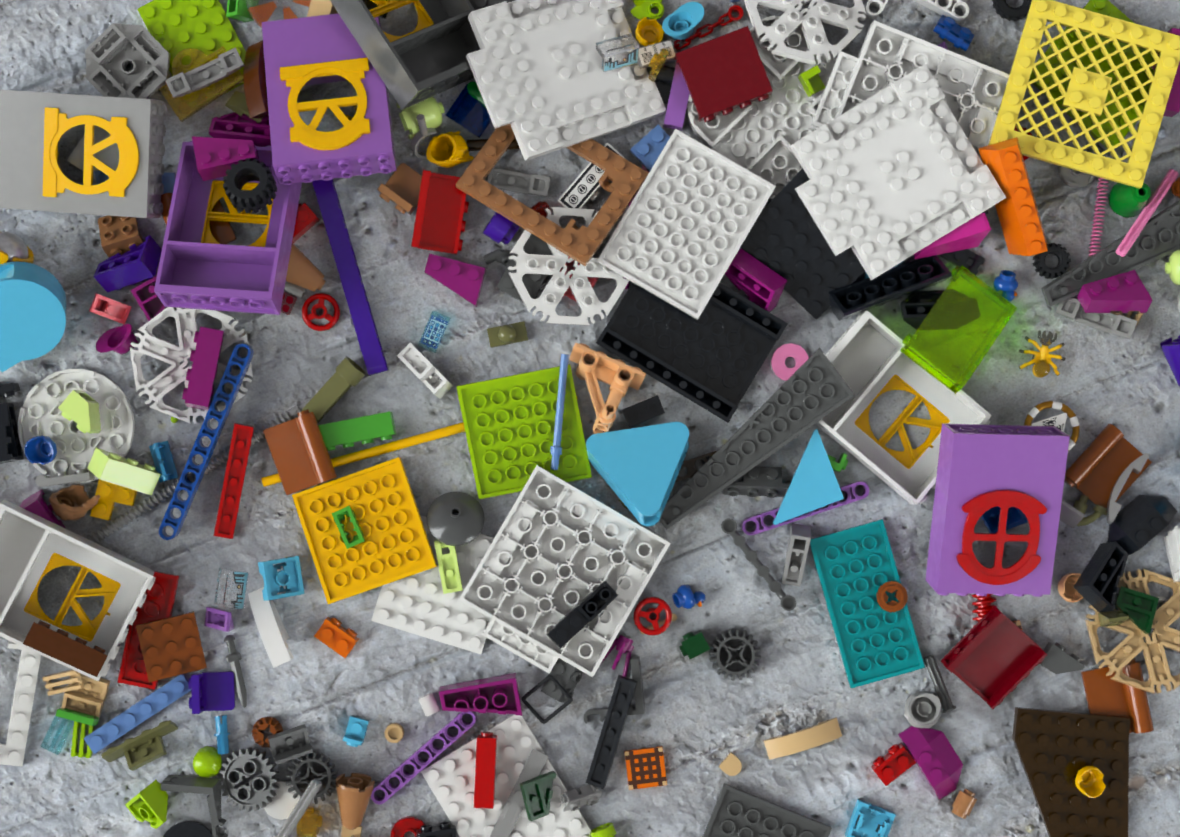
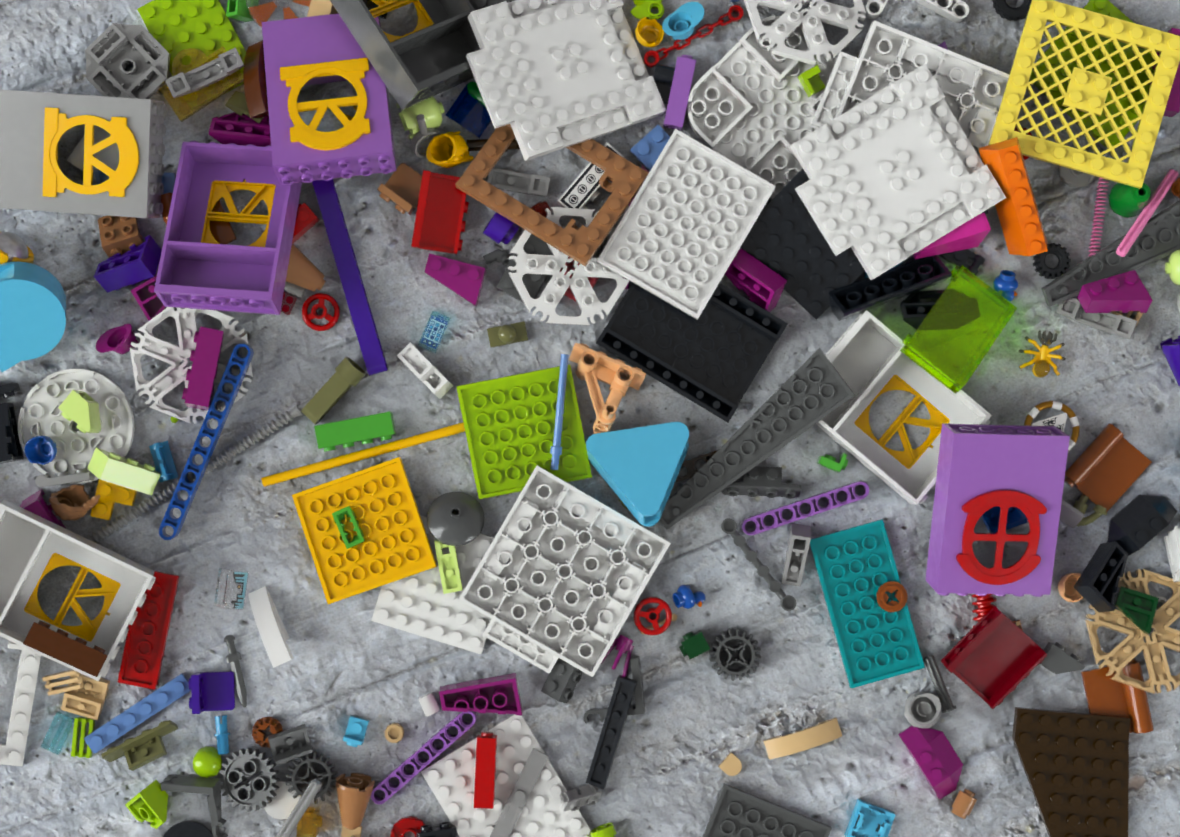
(77, 716): bright green tile -> none
(110, 308): coral slope -> none
(171, 646): dark orange plate -> none
(218, 154): magenta wedge -> none
(218, 619): medium lavender slope -> none
(233, 480): red plate -> none
(243, 173): black tyre -> none
(289, 577): medium azure brick -> none
(300, 453): dark orange door -> none
(336, 636): orange bracket -> none
(537, 795): dark green wing -> none
(556, 711): black piece -> none
(582, 614): black slope -> none
(618, 52): clear panel -> none
(643, 411): black brick -> none
(645, 767): tile -> none
(647, 52): white tile -> none
(657, 63): clear yellow piece -> none
(724, 74): dark red panel -> none
(780, 355): bright pink tile -> none
(812, 484): medium azure tile -> none
(892, 764): red bracket -> none
(950, 30): blue plate -> none
(1090, 781): yellow hair -> none
(1112, 506): light grey slope -> none
(1112, 618): olive slope -> none

